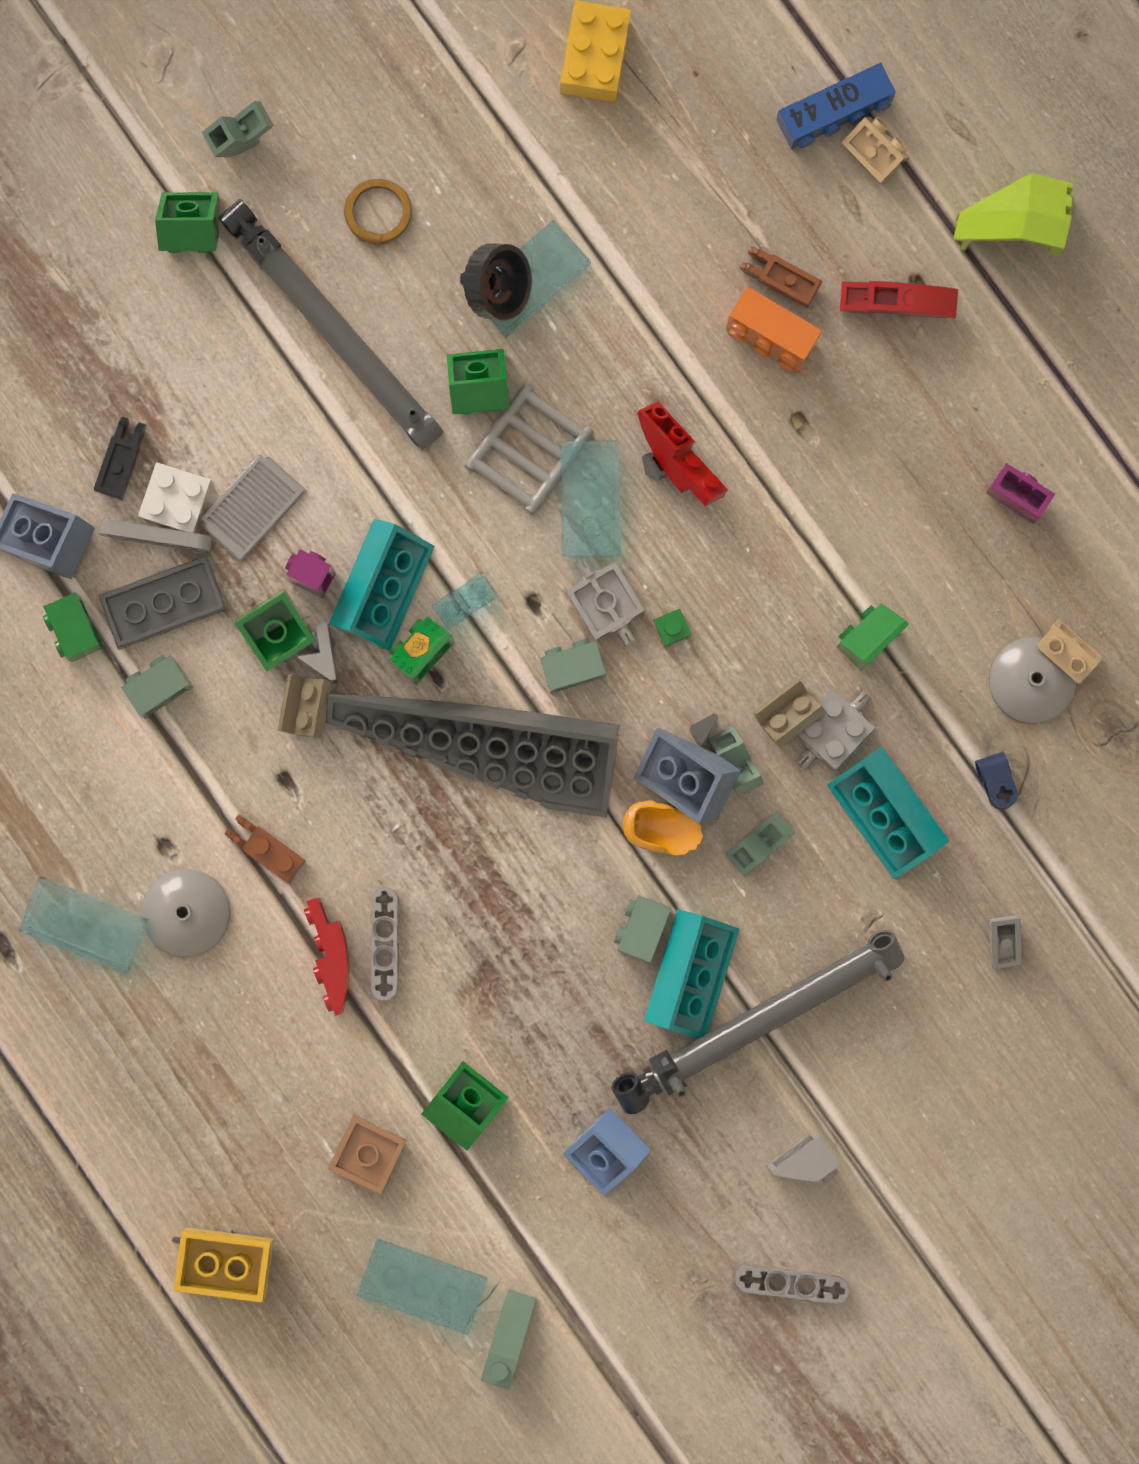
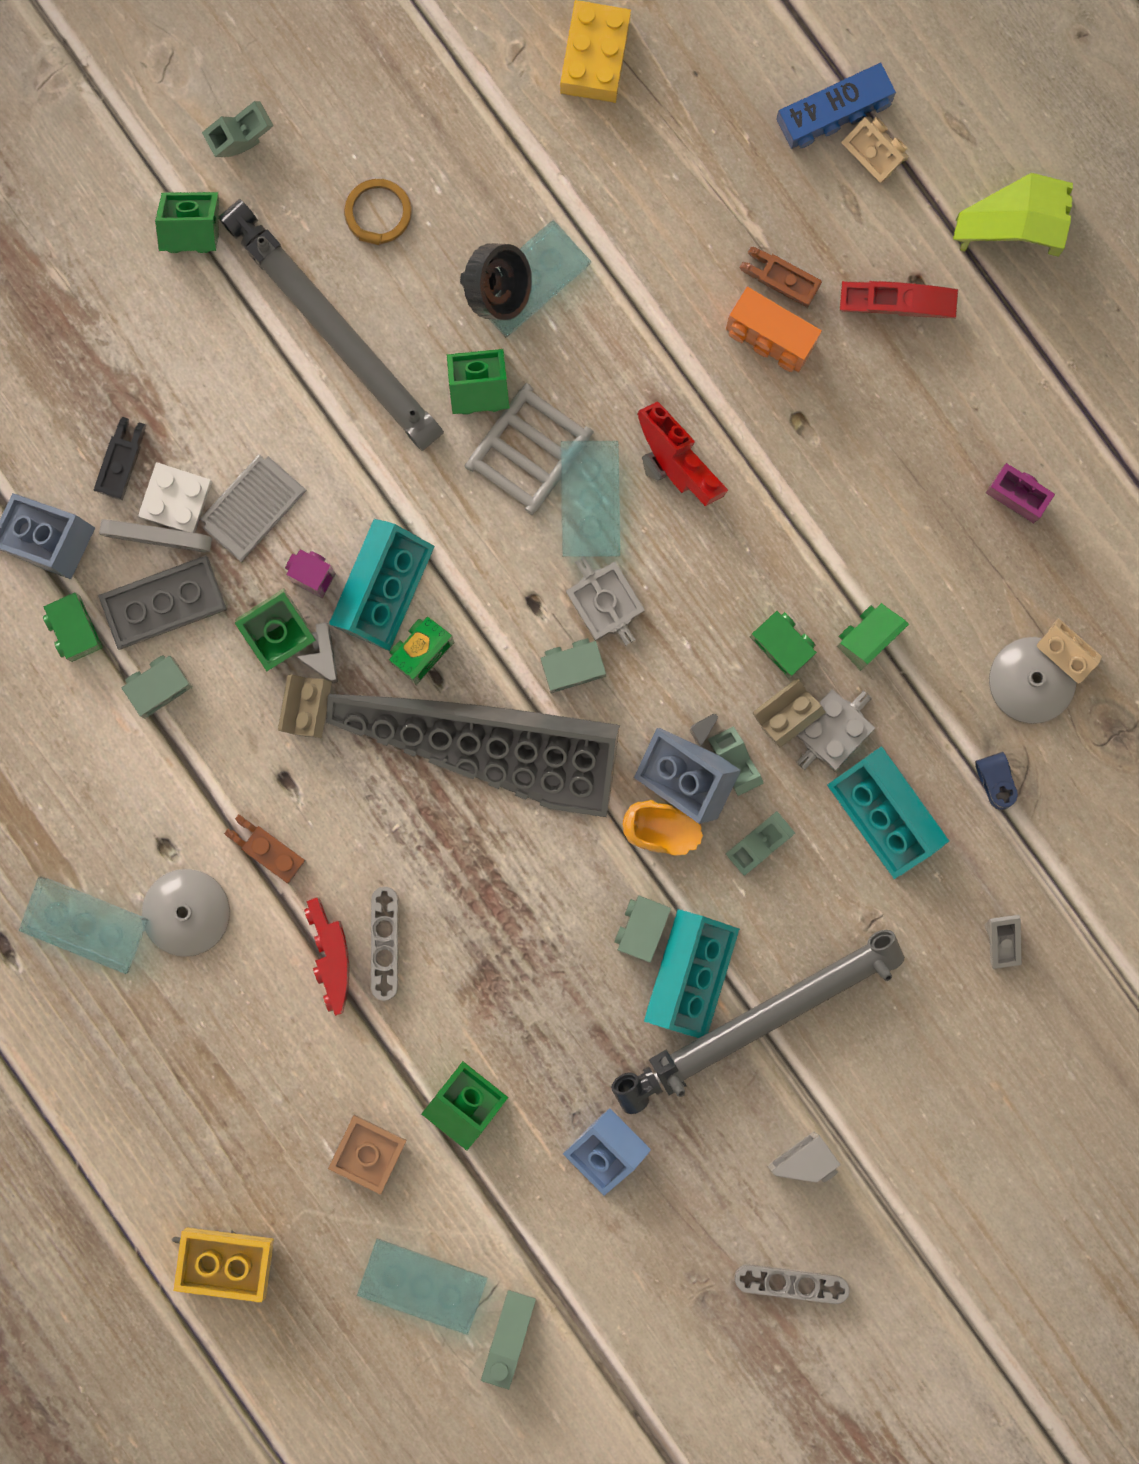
(465, 600): clear light blue slope -> none
(672, 627): green plate -> none
(783, 643): none -> green brick

